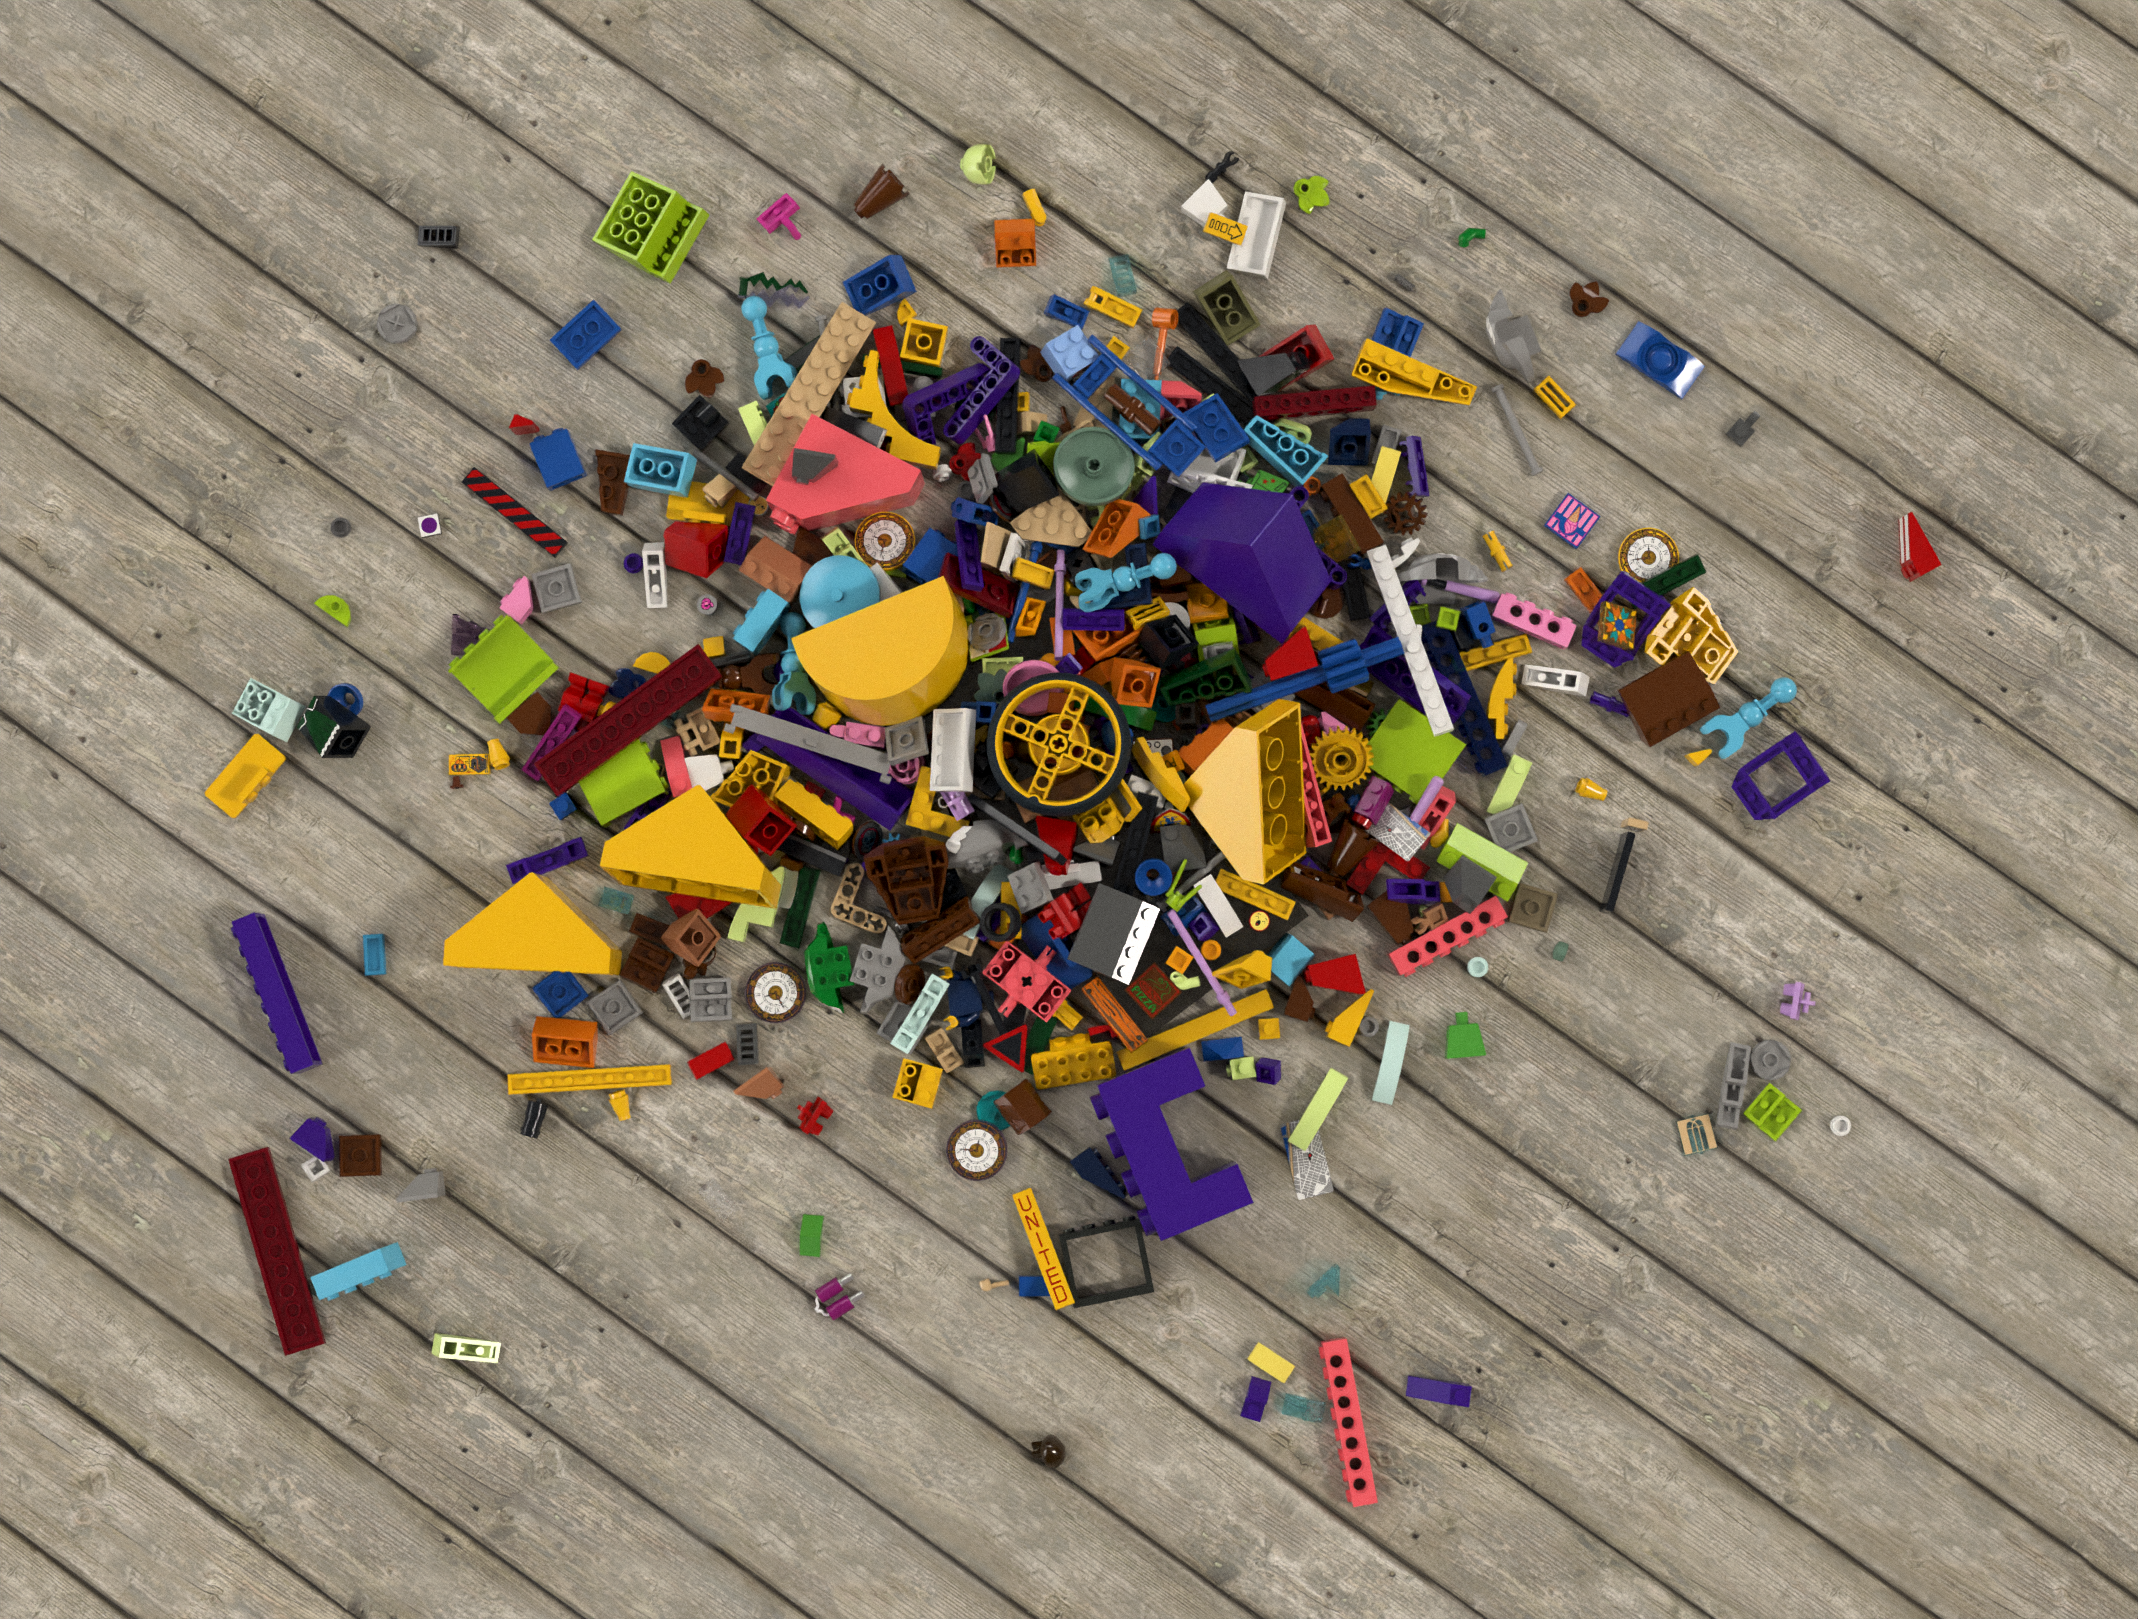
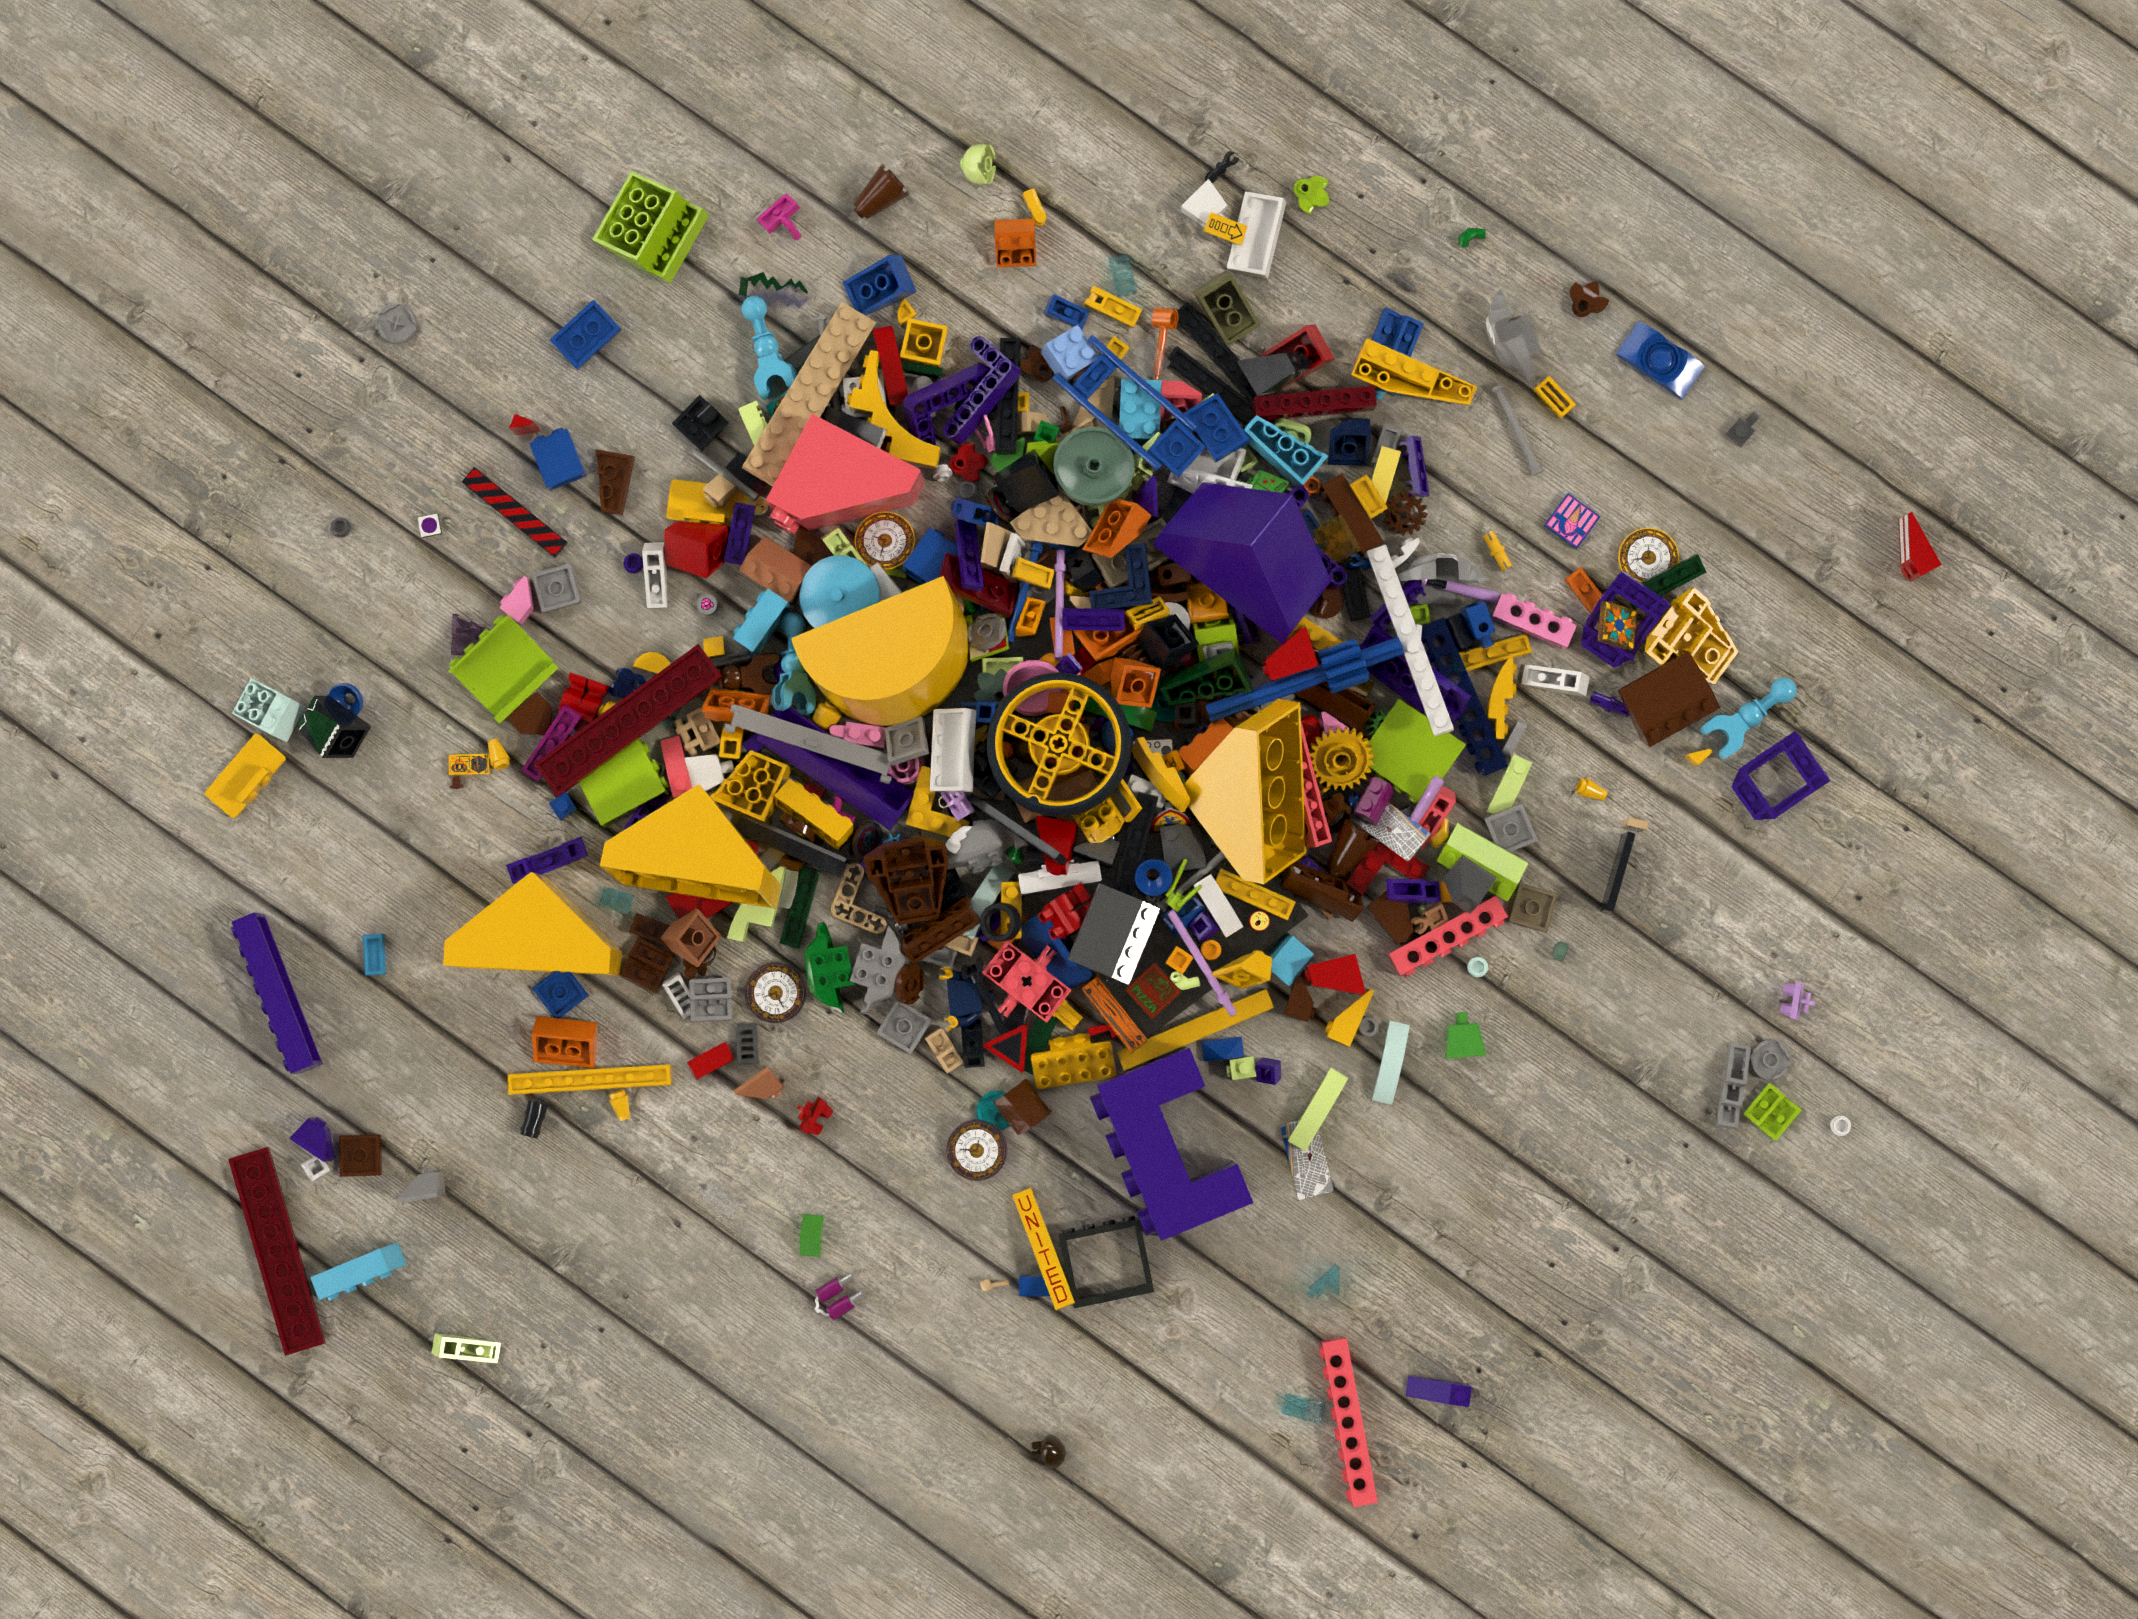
(336, 608): lime plate -> none
(454, 238): black slope -> none
(614, 1007): light grey tile -> none
(660, 470): medium azure brick -> none
(705, 381): reddish brown plate -> none
(760, 820): red slope -> none
(811, 465): dark grey slope -> none
(918, 1083): yellow slope -> none
(920, 1013): light aqua slope -> none
(982, 478): light grey plate -> none
(1030, 887): light grey plate -> none
(1092, 1170): dark blue slope -> none
(1105, 584): medium azure piece -> none
(1132, 409): reddish brown piece -> none
(1149, 526): dark azure tile -> none
(1256, 1398): dark purple slope -> none
(1269, 1028): yellow plate -> none
(1271, 1362): light yellow slope -> none
(1361, 821): red tile -> none
(1447, 618): lime tile -> none
(1696, 1134): piece -> none

